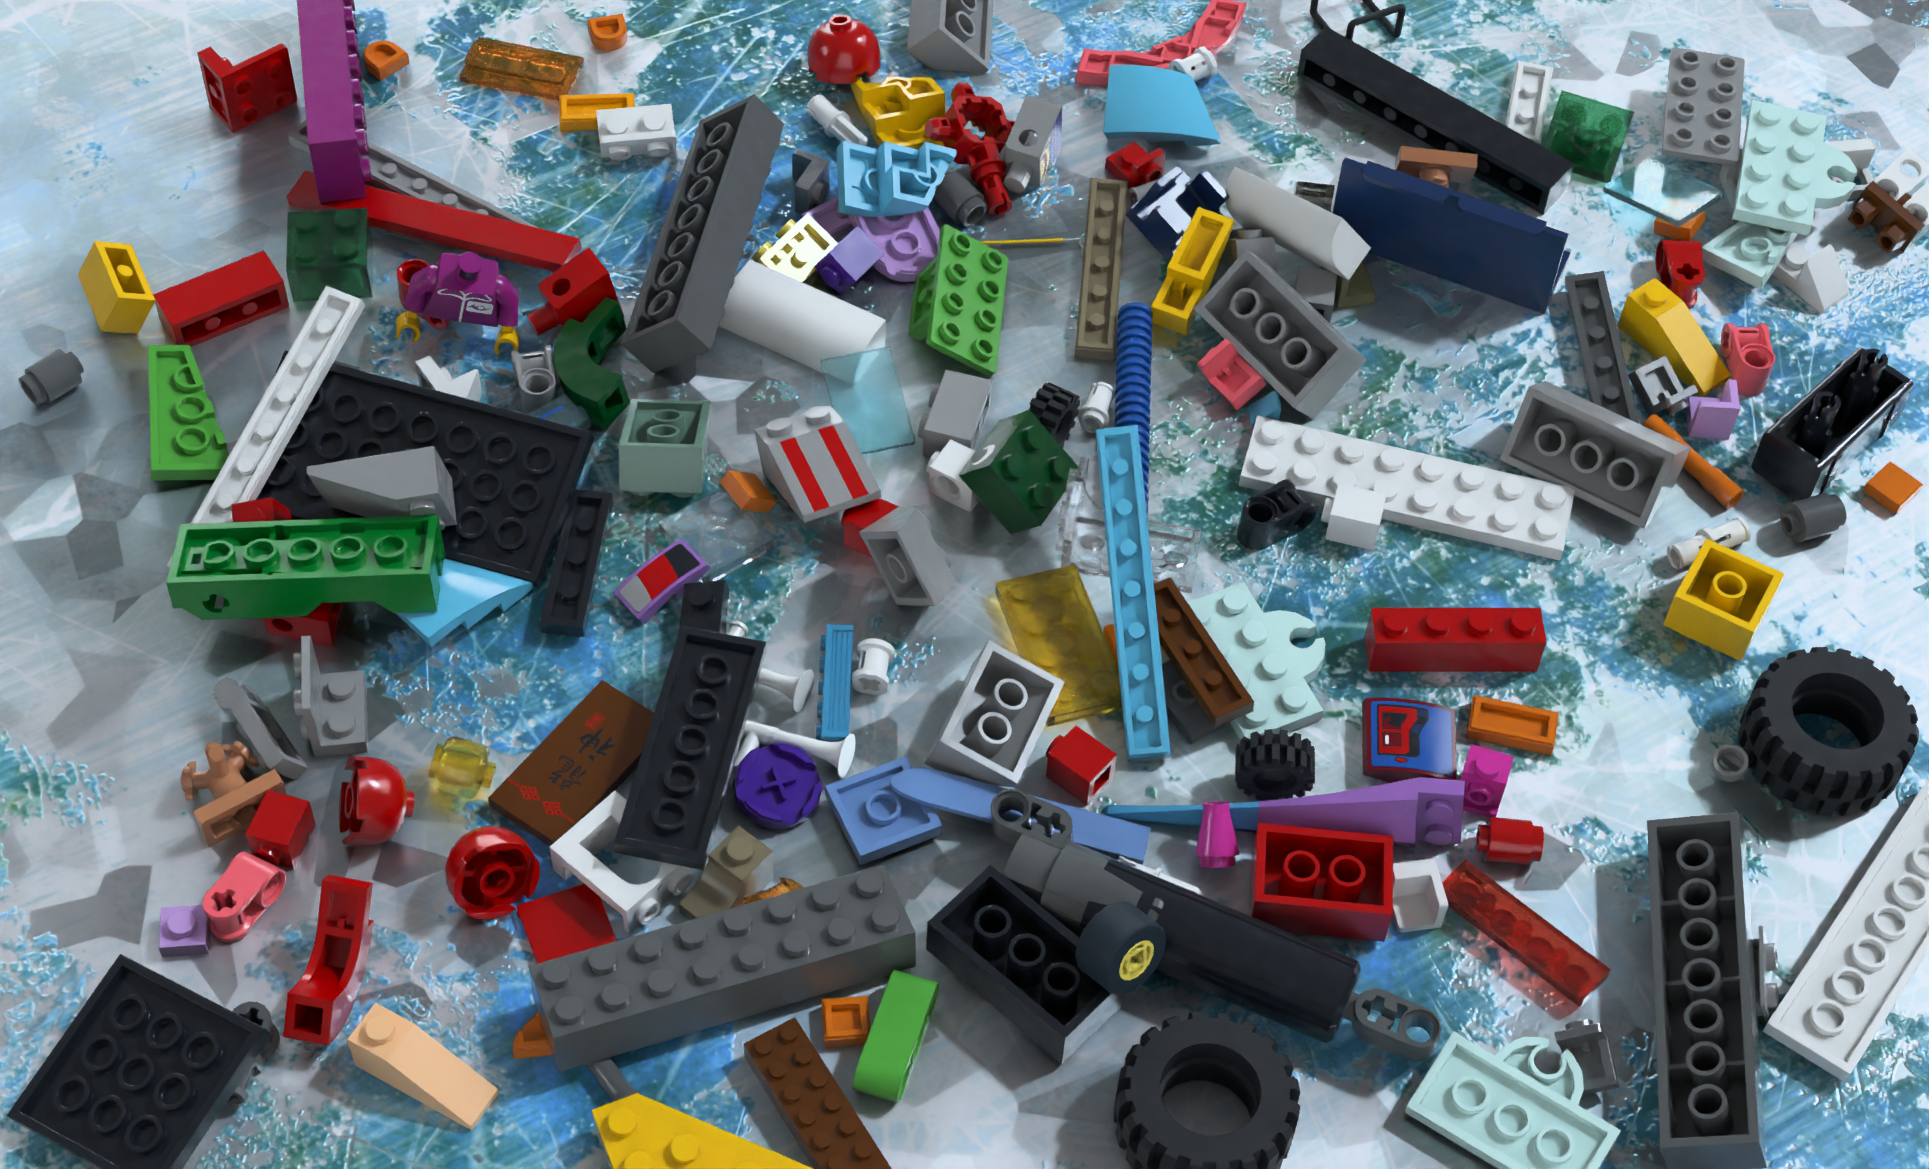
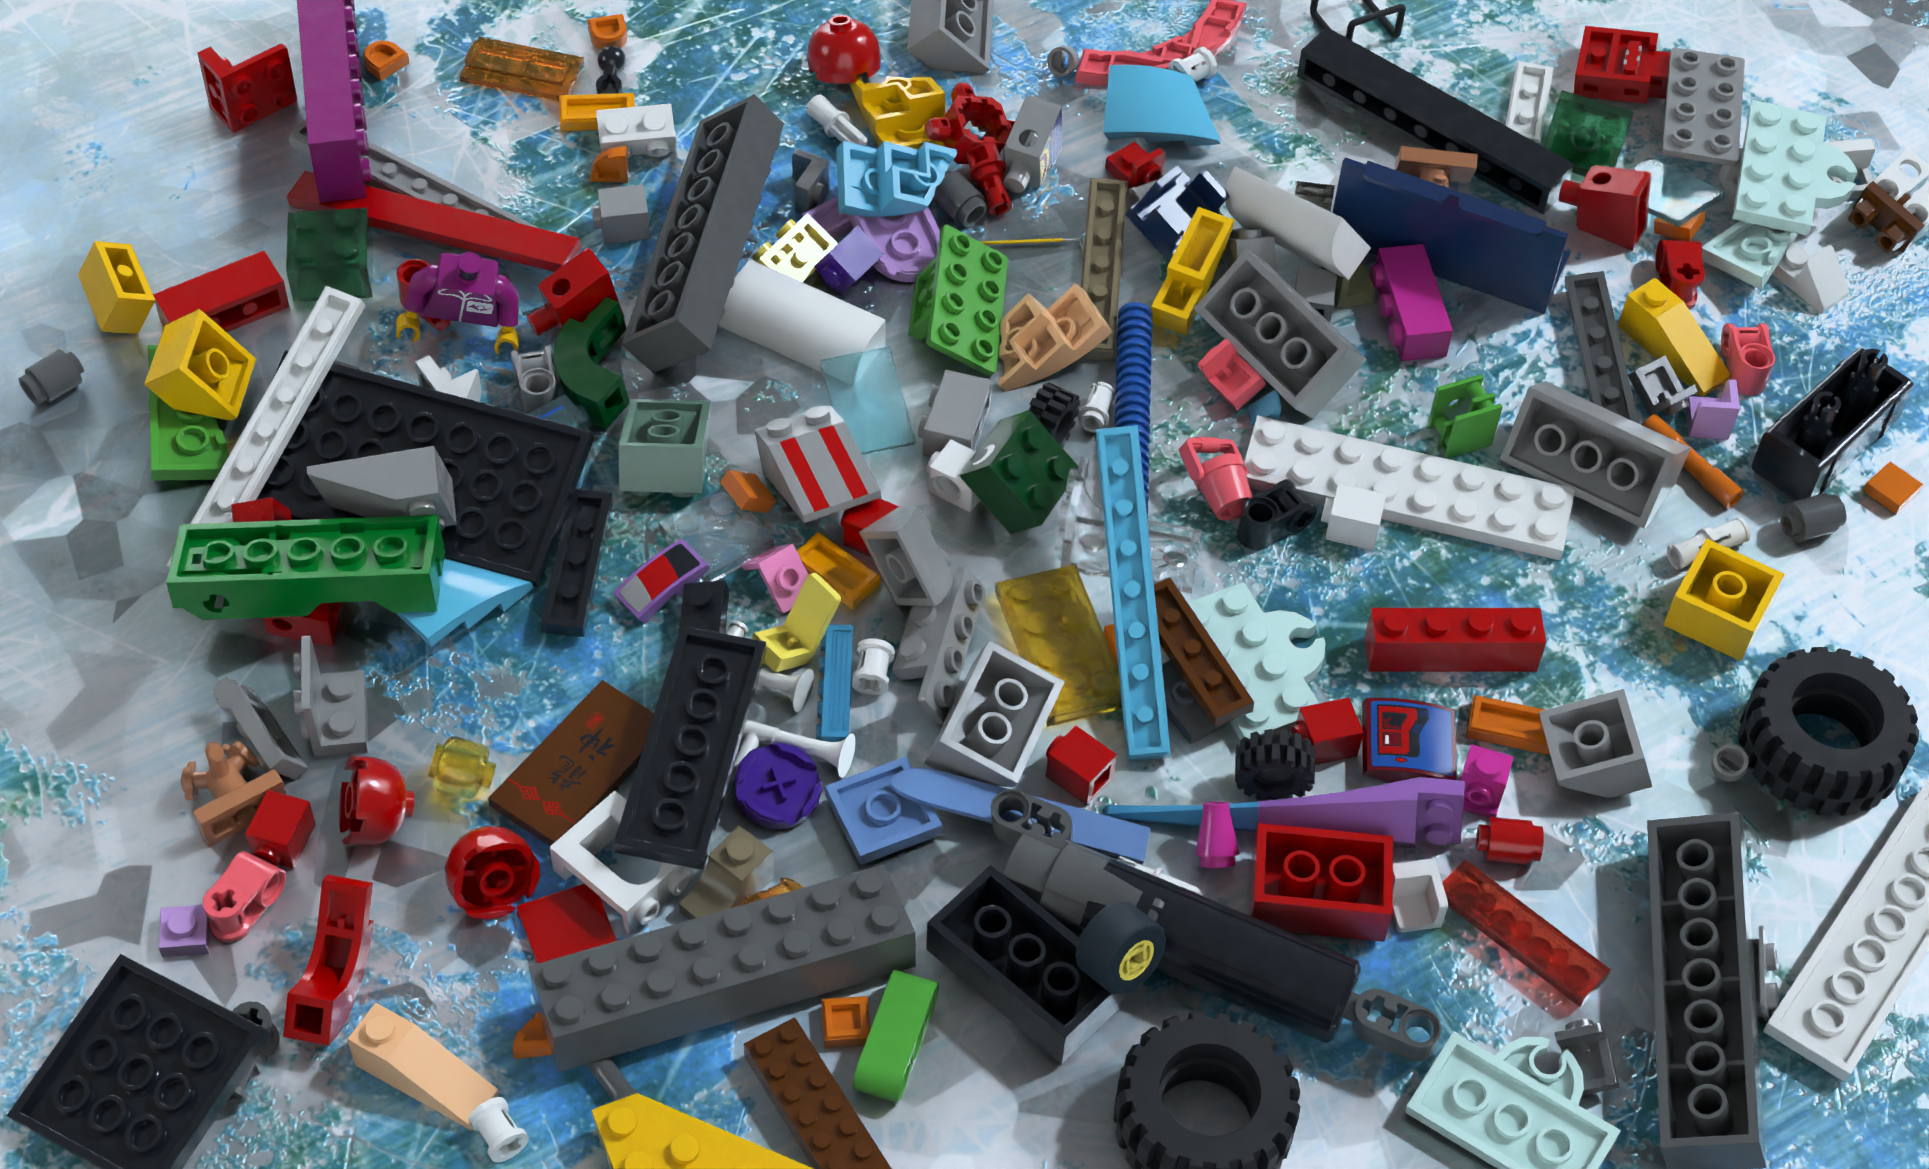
(200, 368): none -> yellow slope
(498, 1129): none -> white bush
(611, 62): none -> black arm
(611, 166): none -> orange tile
(622, 214): none -> light grey brick
(781, 572): none -> bright pink bracket
(804, 627): none -> light yellow bracket
(839, 569): none -> light orange tile
(938, 642): none -> light grey bracket
(1047, 340): none -> light nougat slope
(1057, 58): none -> light grey hinge
(1220, 478): none -> coral piece
(1331, 729): none -> red brick
(1411, 302): none -> dark pink brick
(1469, 421): none -> bright green piece
(1596, 746): none -> light grey slope
(1611, 203): none -> red torso
(1621, 66): none -> red piece

